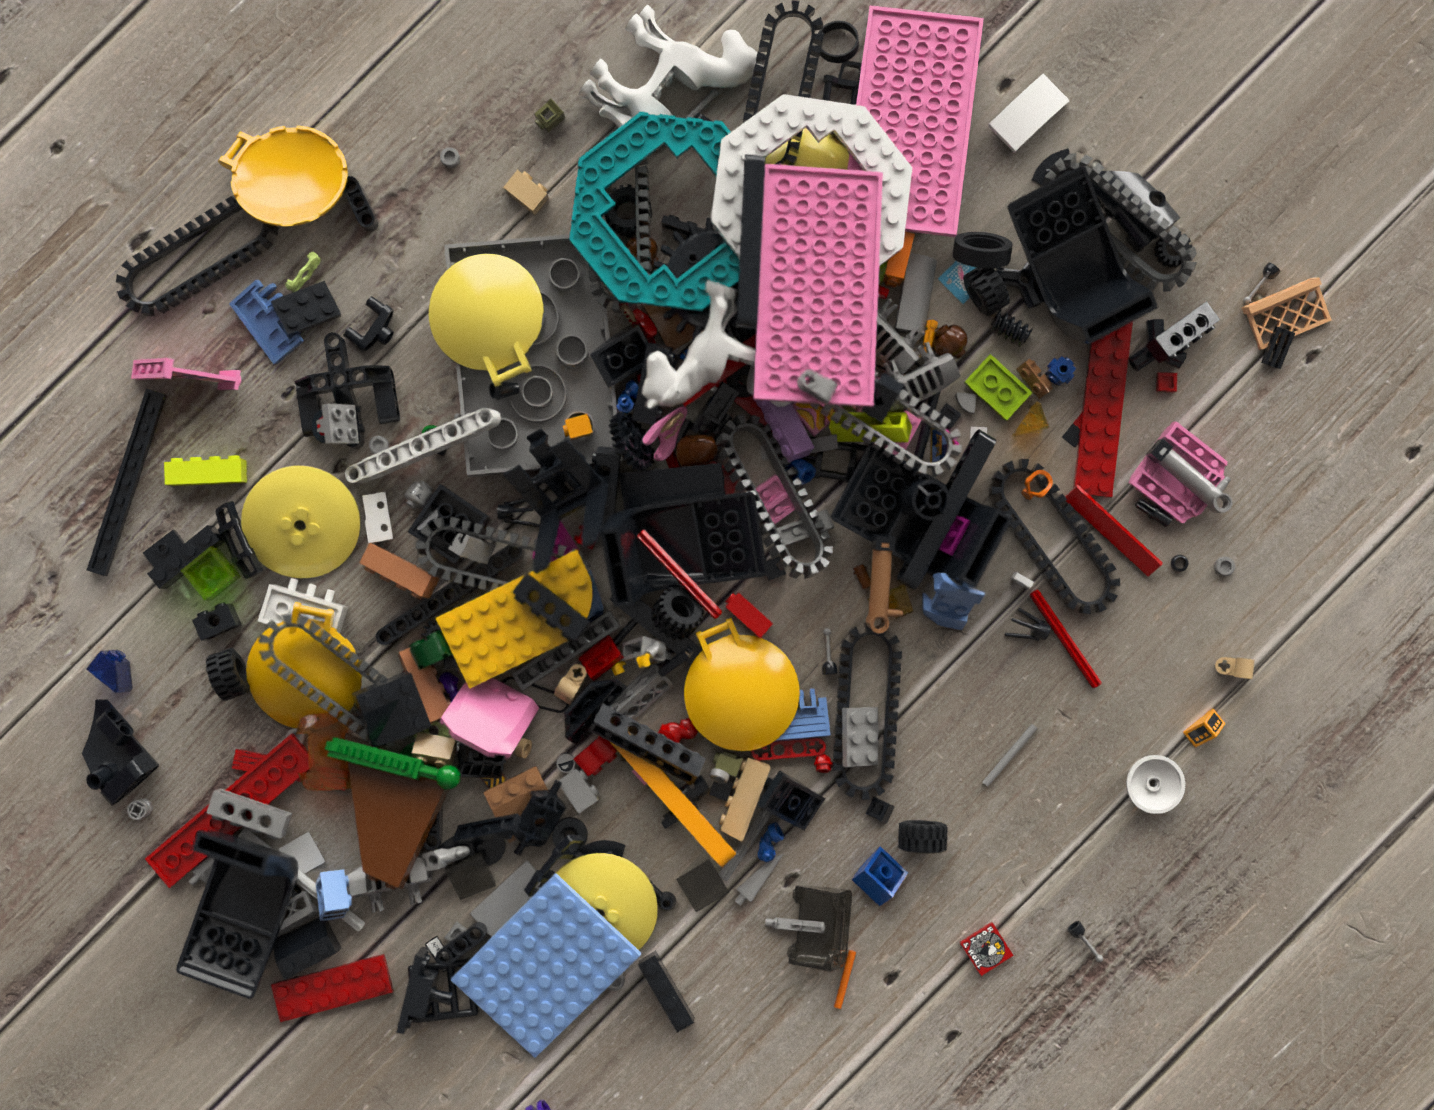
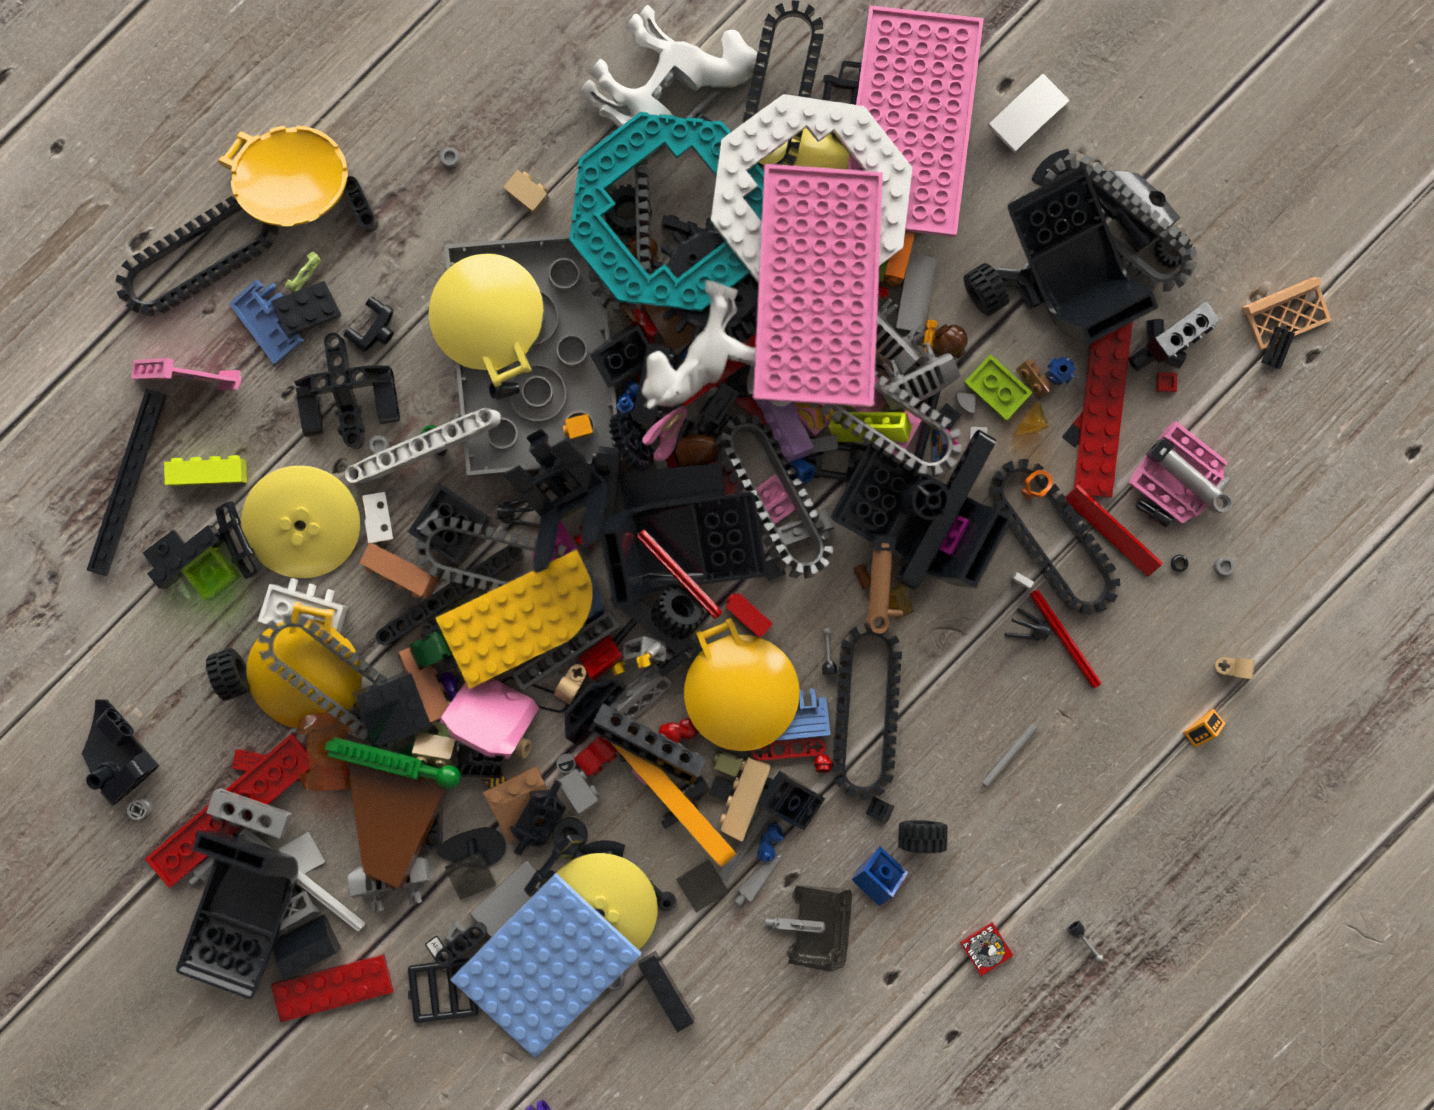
(112, 670): clear blue slope -> none
(204, 621): black brick -> none
(332, 895): light blue brick -> none
(336, 424): light grey plate -> none
(418, 495): light grey head -> none
(420, 991): black brick -> none
(442, 857): light grey animal -> none
(472, 548): light grey hinge -> none
(487, 829): black hinge -> none
(522, 595): black brick -> none
(549, 116): olive window -> none
(719, 776): light grey tile -> none
(750, 241): black beam -> none
(819, 386): light grey piece -> none
(842, 57): black tyre -> none
(845, 979): orange bar -> none
(860, 736): light grey plate -> none
(885, 393): black brick -> none
(950, 603): medium blue piece -> none
(954, 282): medium azure sticker -> none
(982, 250): black tyre -> none
(1010, 328): black piece -> none
(1168, 785): white dish -> none
(1270, 272): hinge -> none

